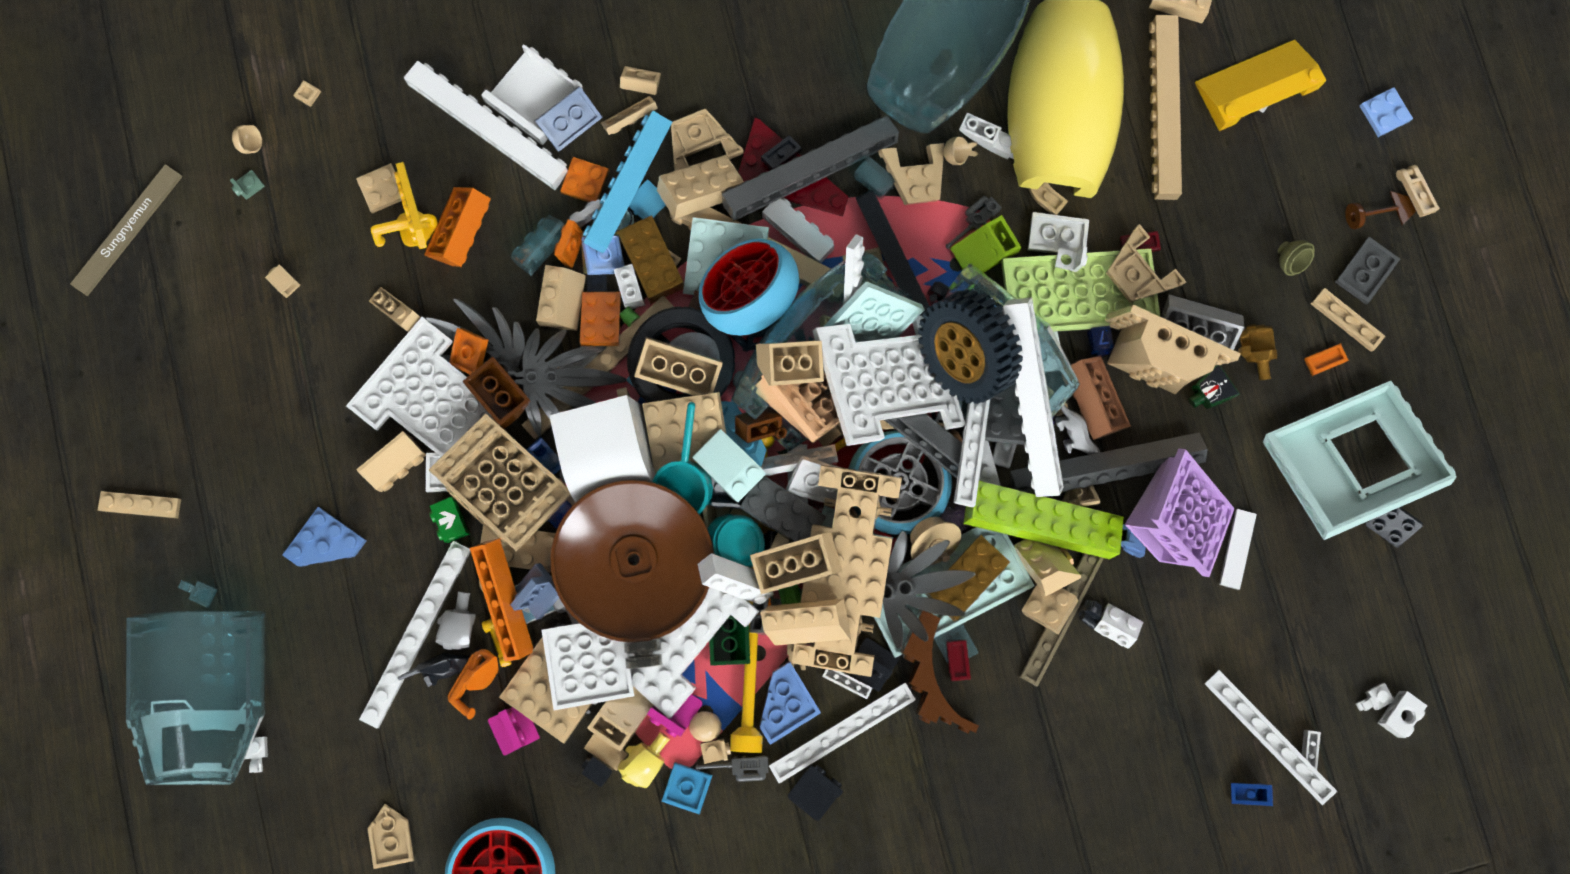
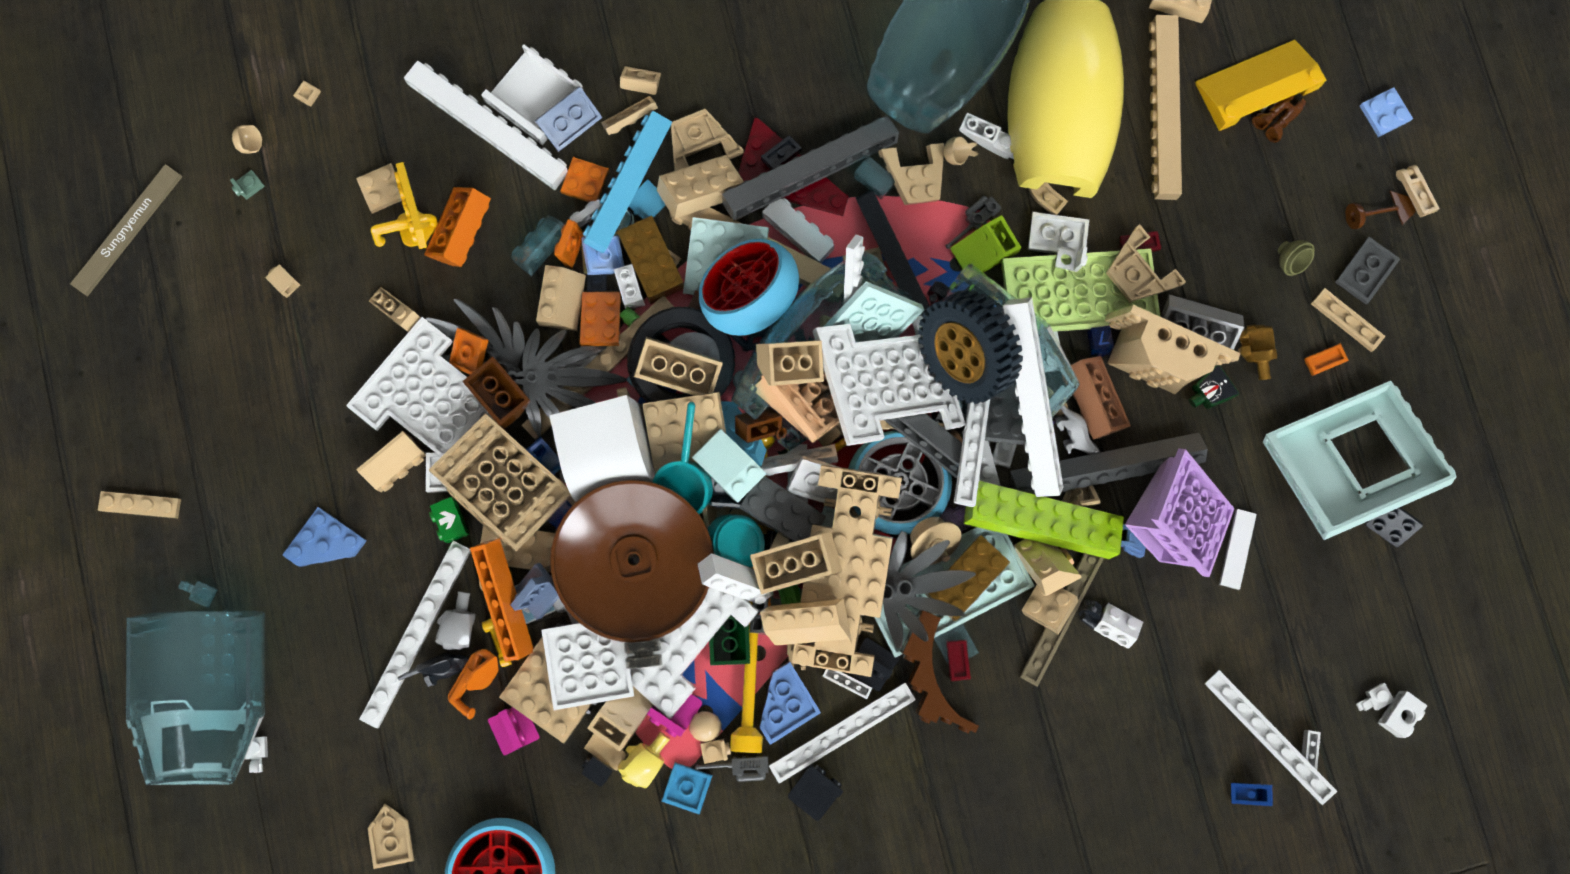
(1275, 132): none -> reddish brown piece

